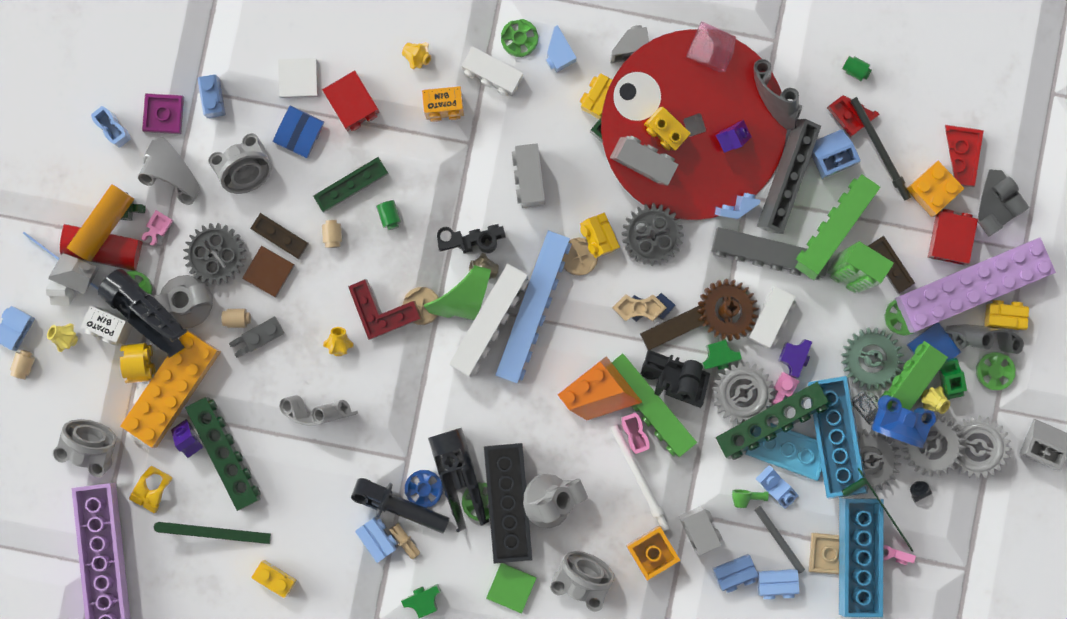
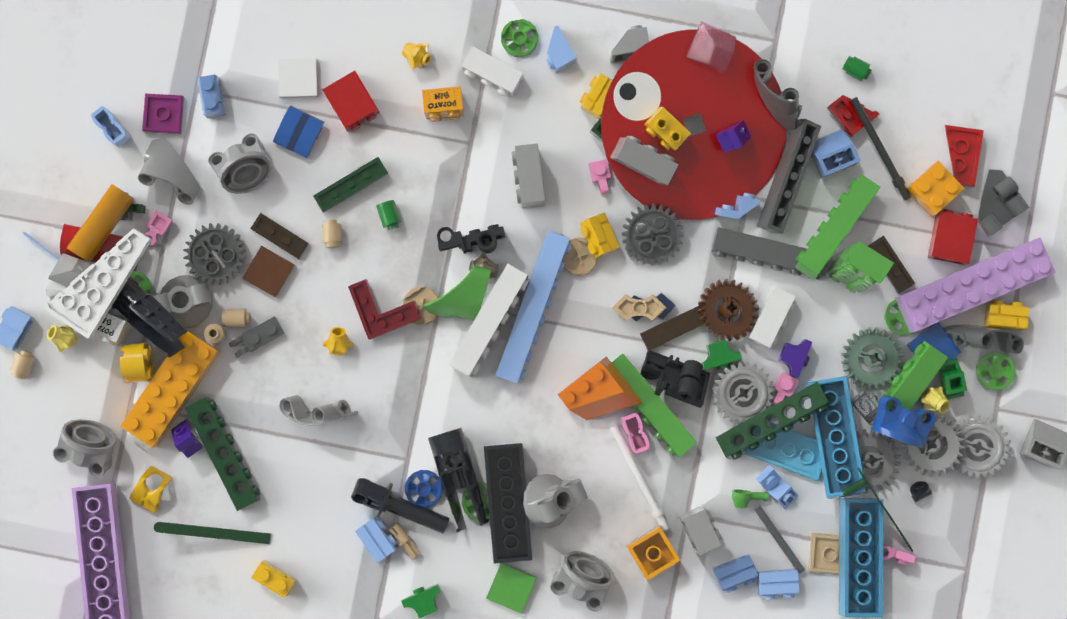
(95, 290): none -> white wing
(220, 336): none -> tan brick
(600, 173): none -> bright pink plate

